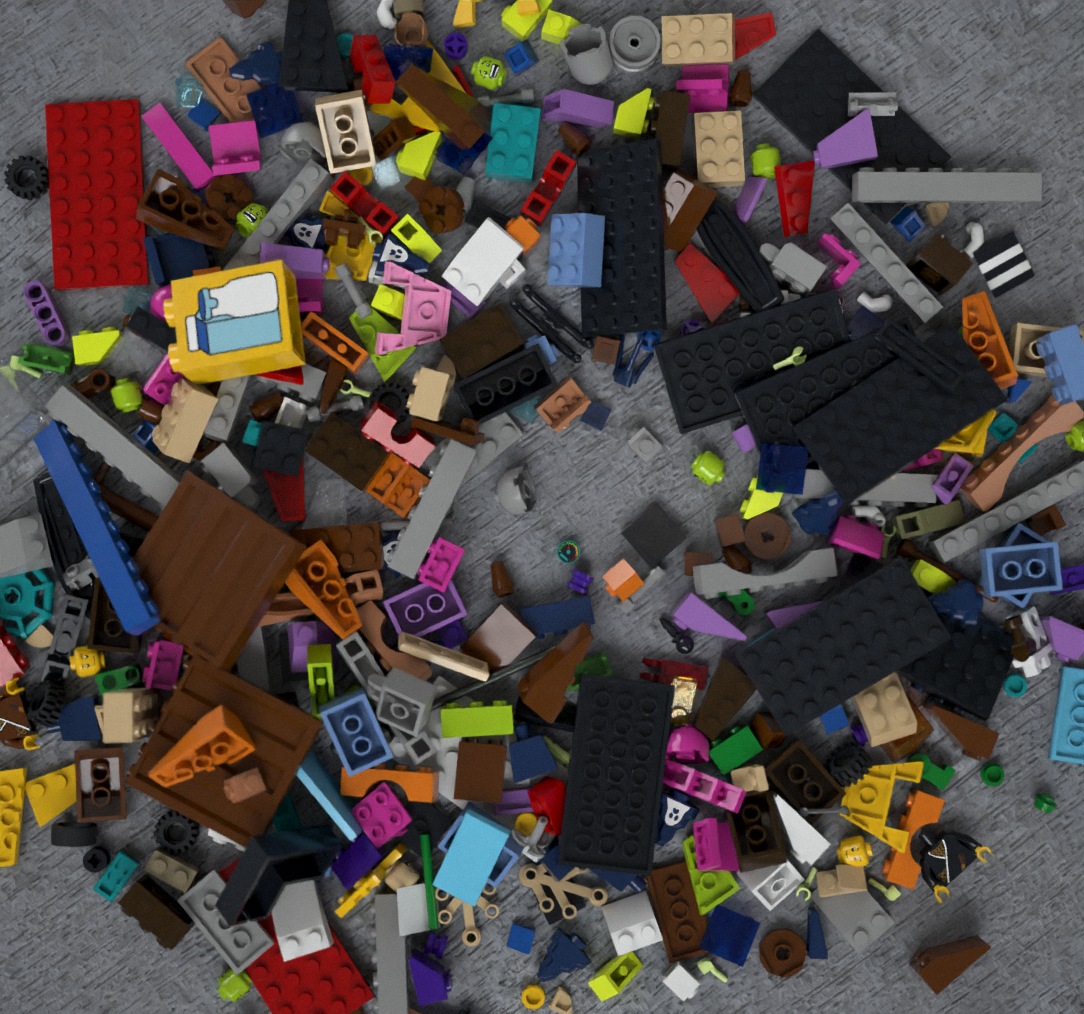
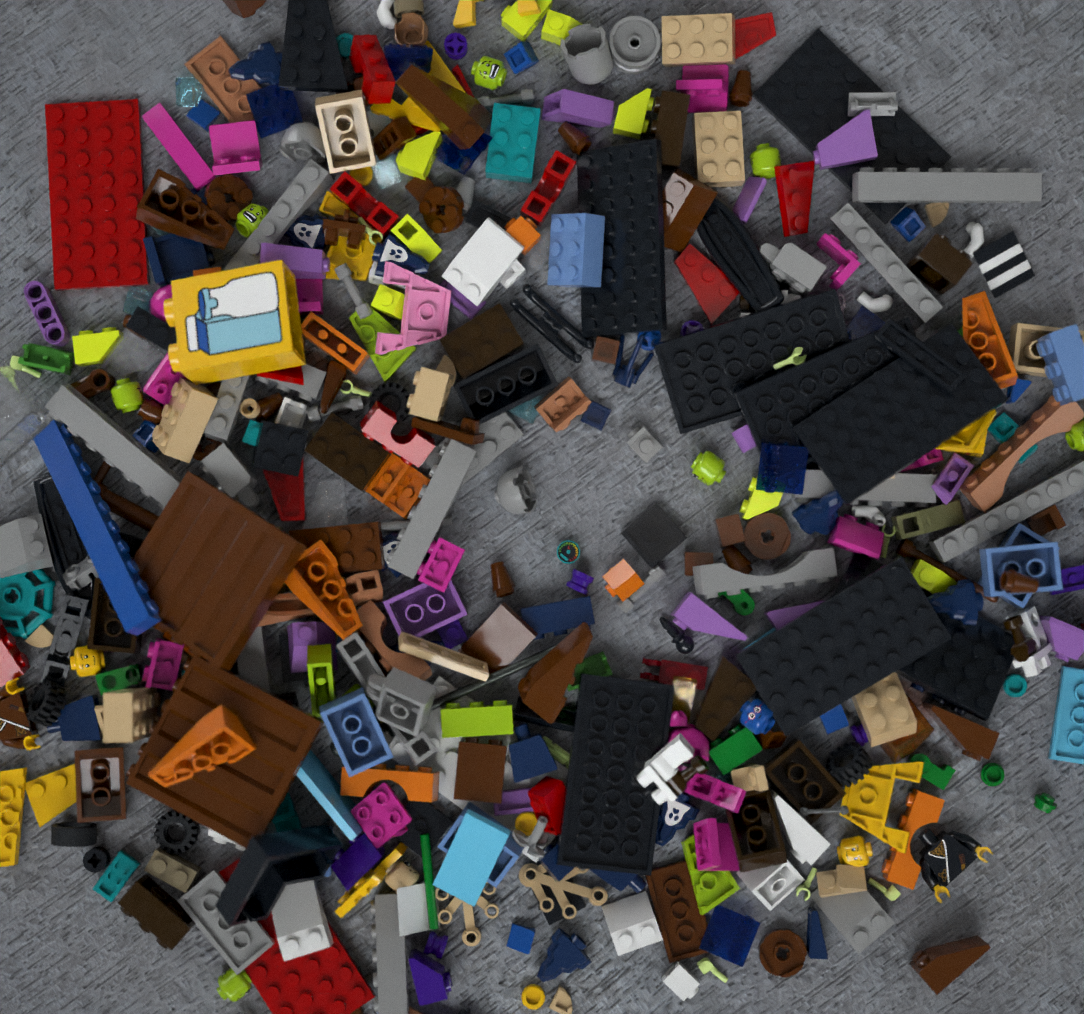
(14, 172): black tyre -> none
(244, 785): nougat bracket -> none
(245, 404): none -> tan hinge
(548, 351): medium blue bracket -> none
(615, 975): neon yellow slope -> none
(665, 772): none -> white hips
(678, 719): none -> dark pink hinge
(757, 717): none -> blue head
(1016, 582): none -> reddish brown cone

